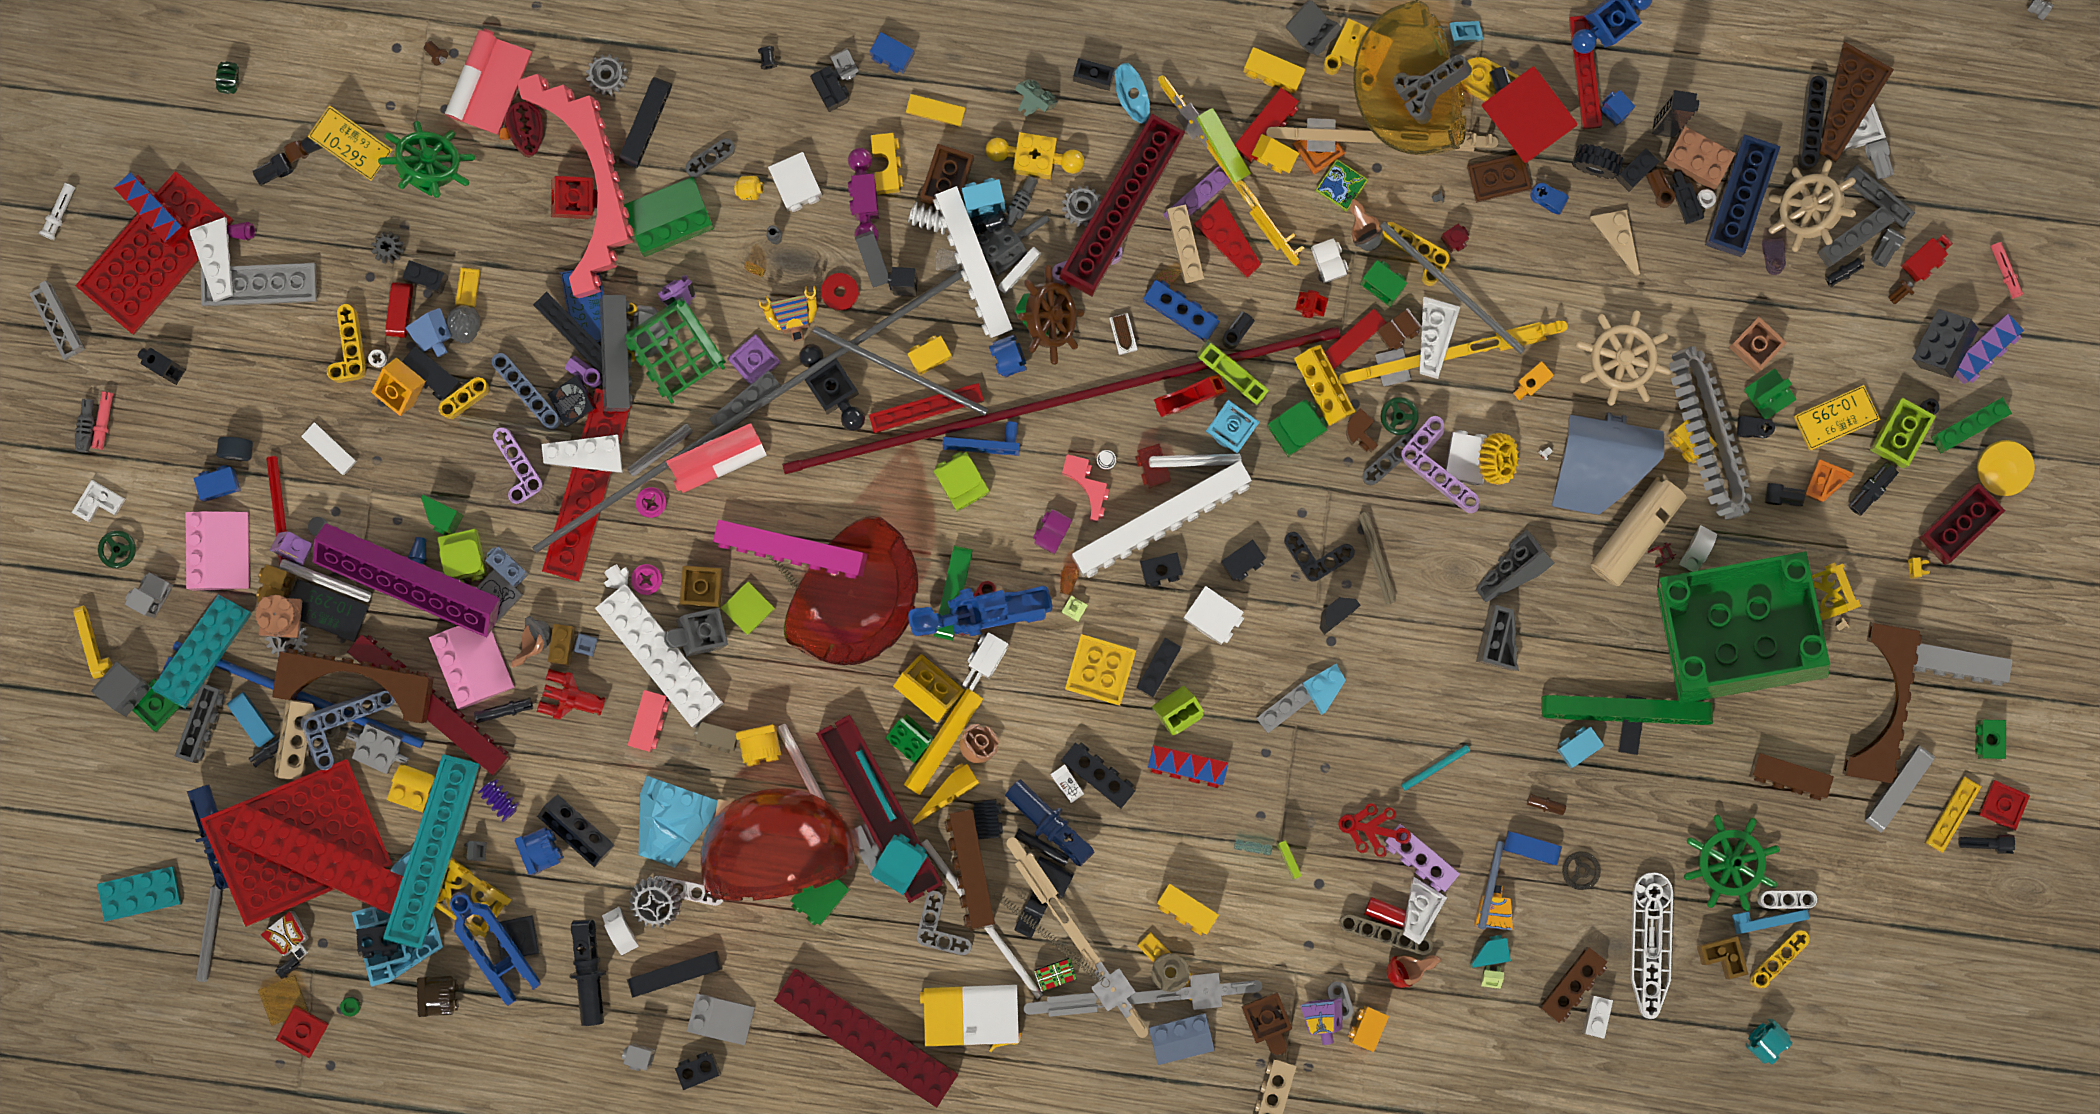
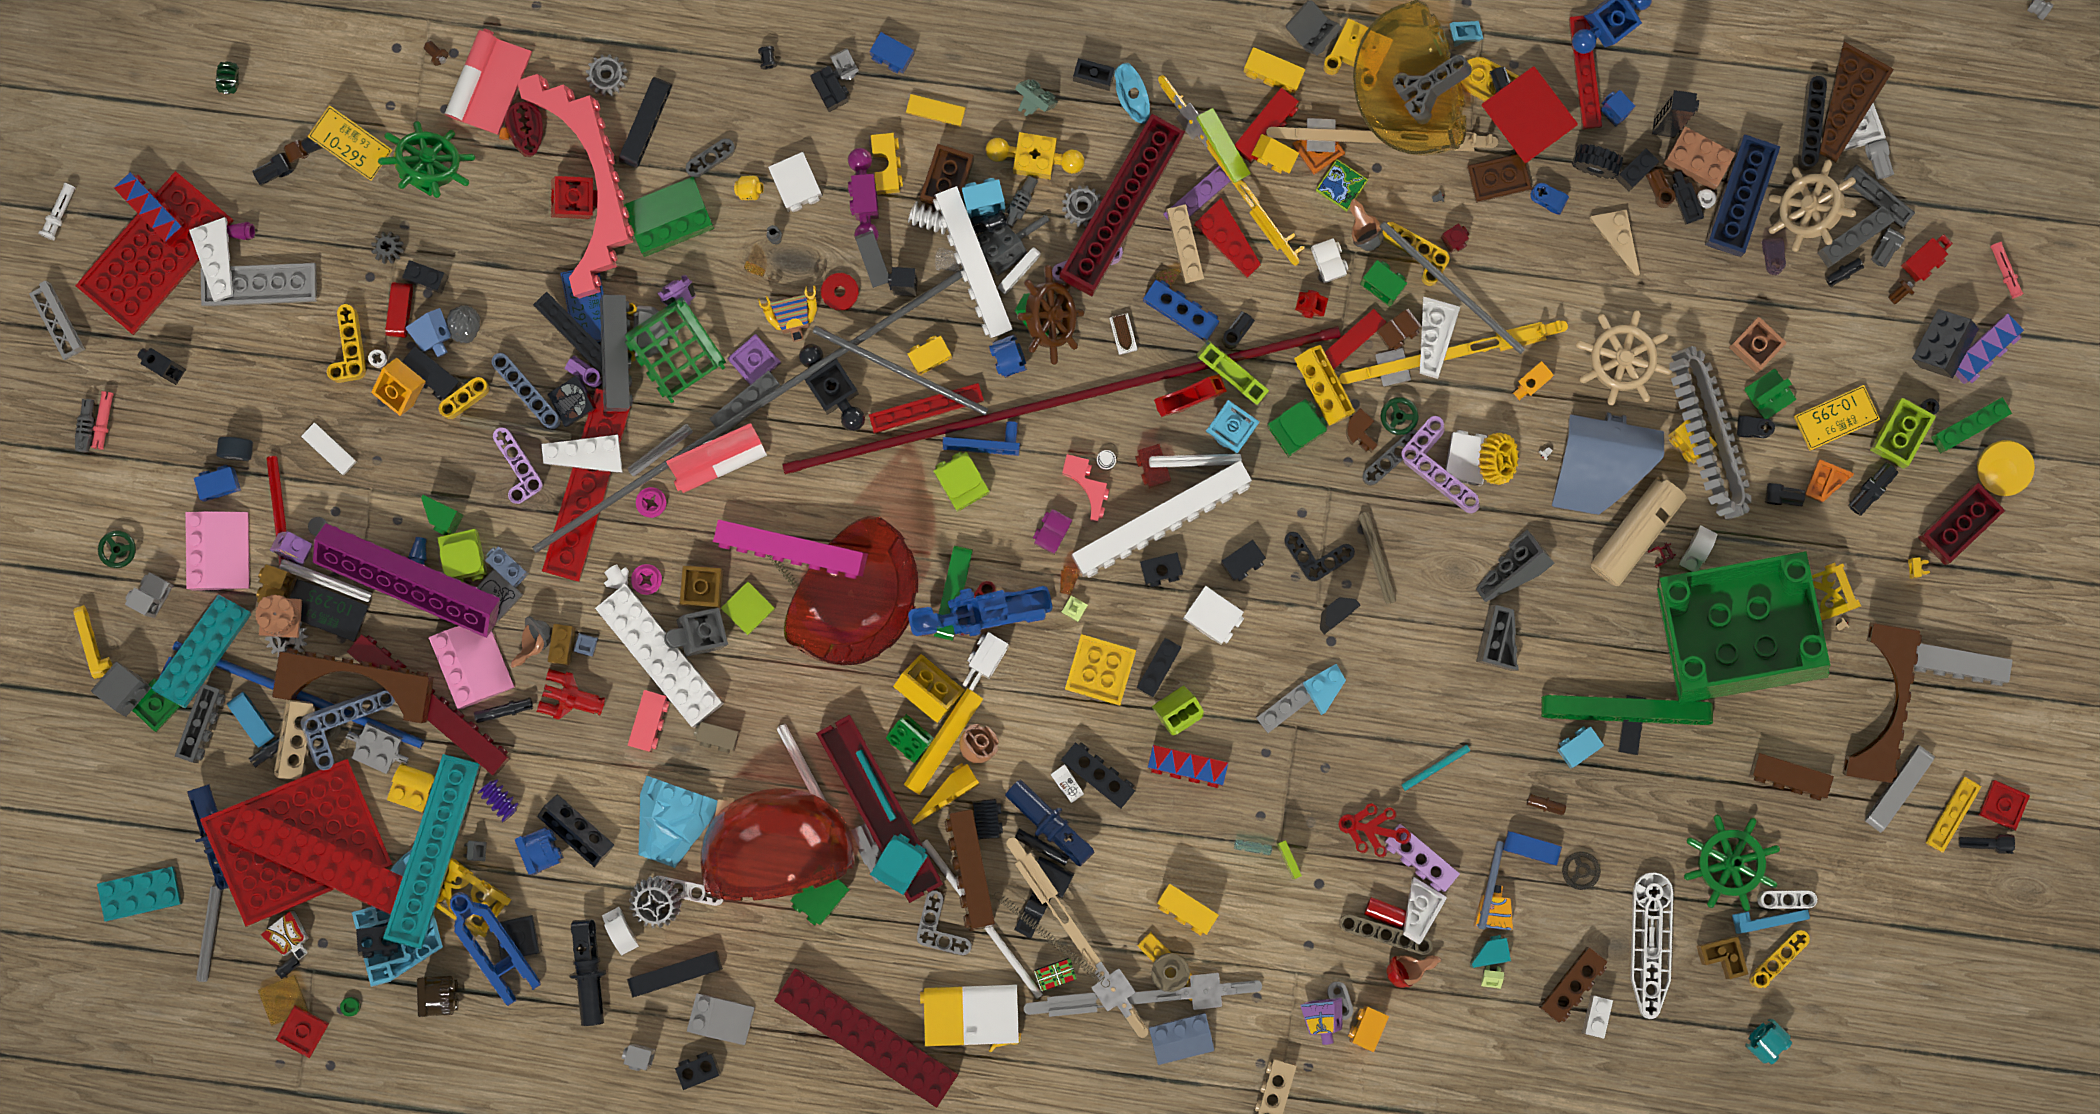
(95, 497): white tile -> none
(467, 287): yellow tile -> none
(759, 745): yellow piece -> none
(1268, 1022): reddish brown brick -> none
(1997, 729): green brick -> none

